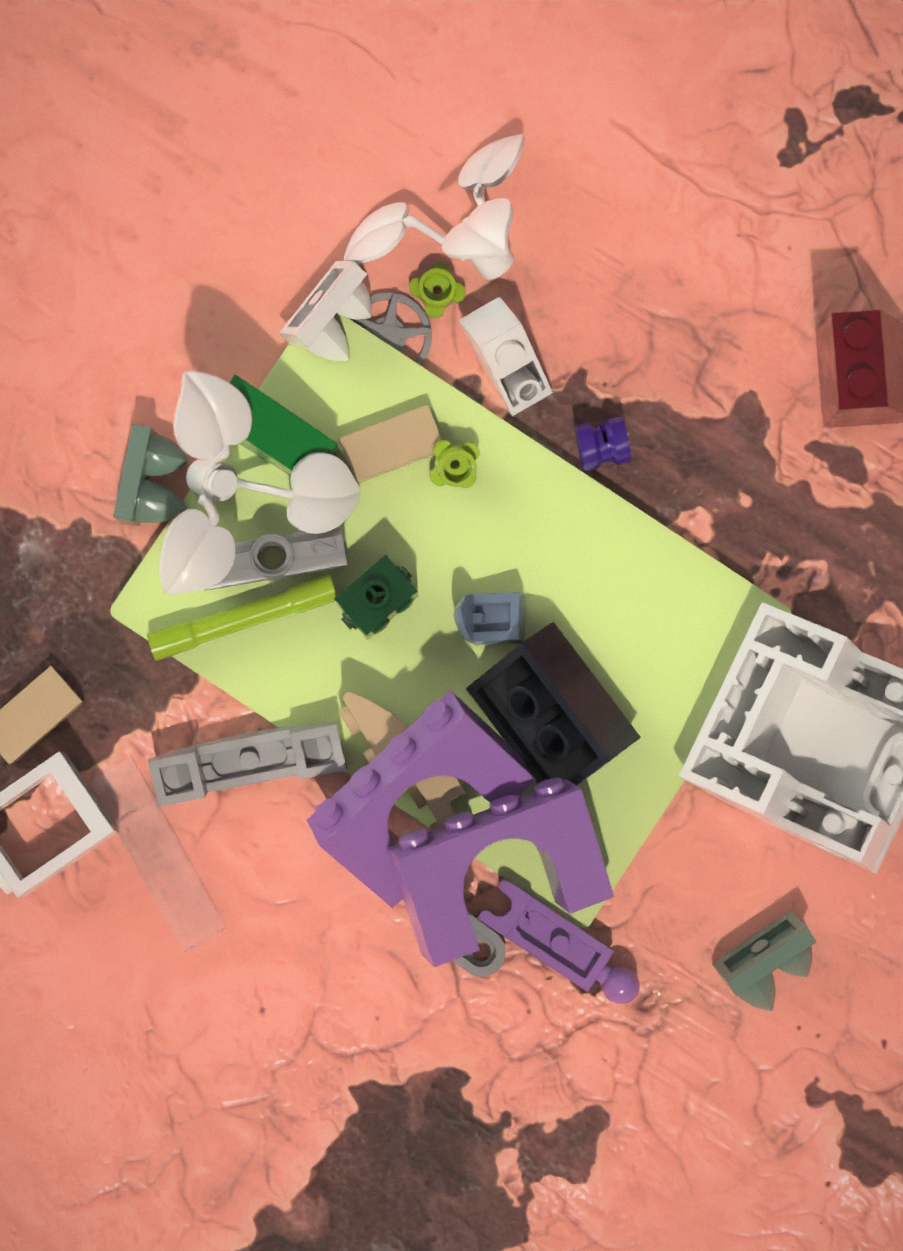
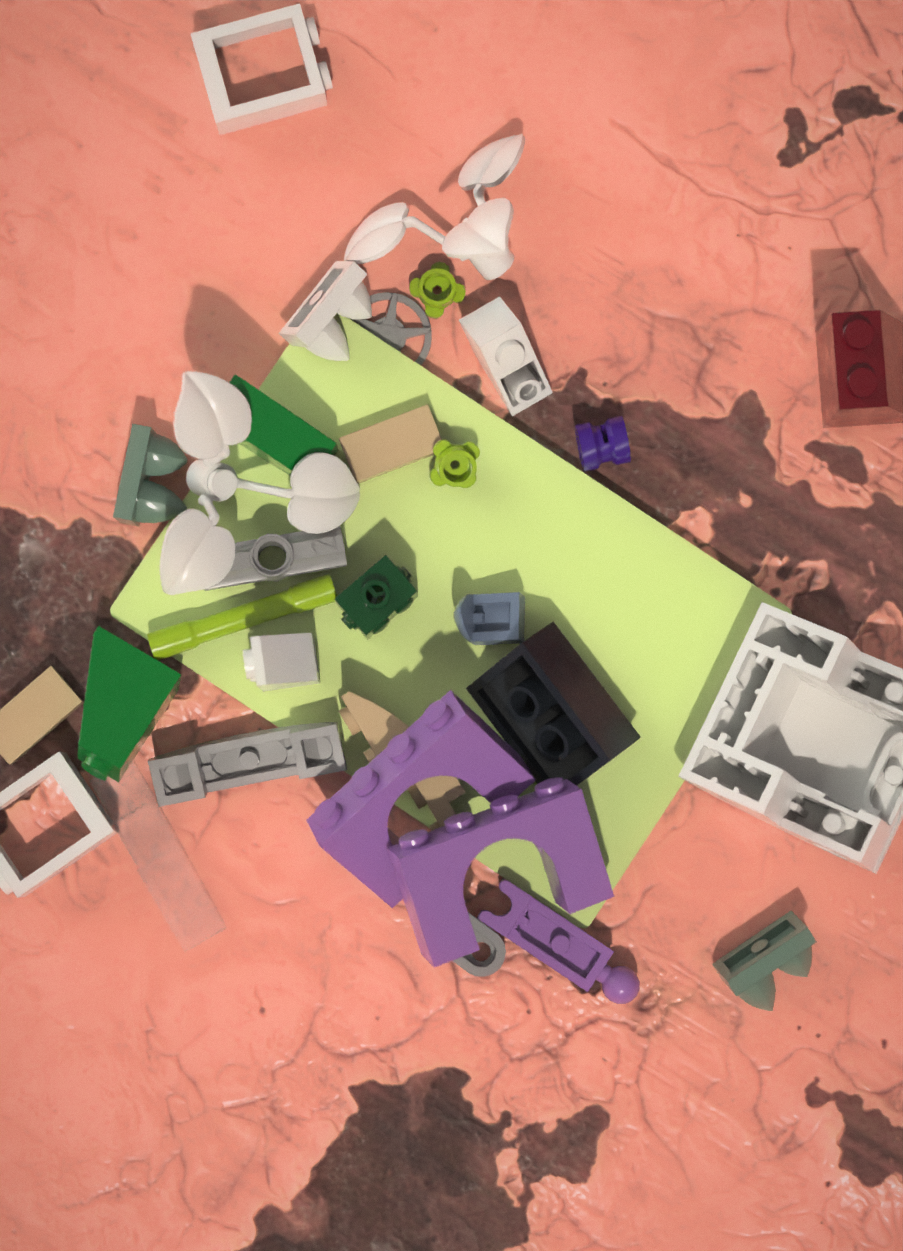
(121, 704): none -> green slope
(269, 108): none -> white window
(282, 661): none -> white slope

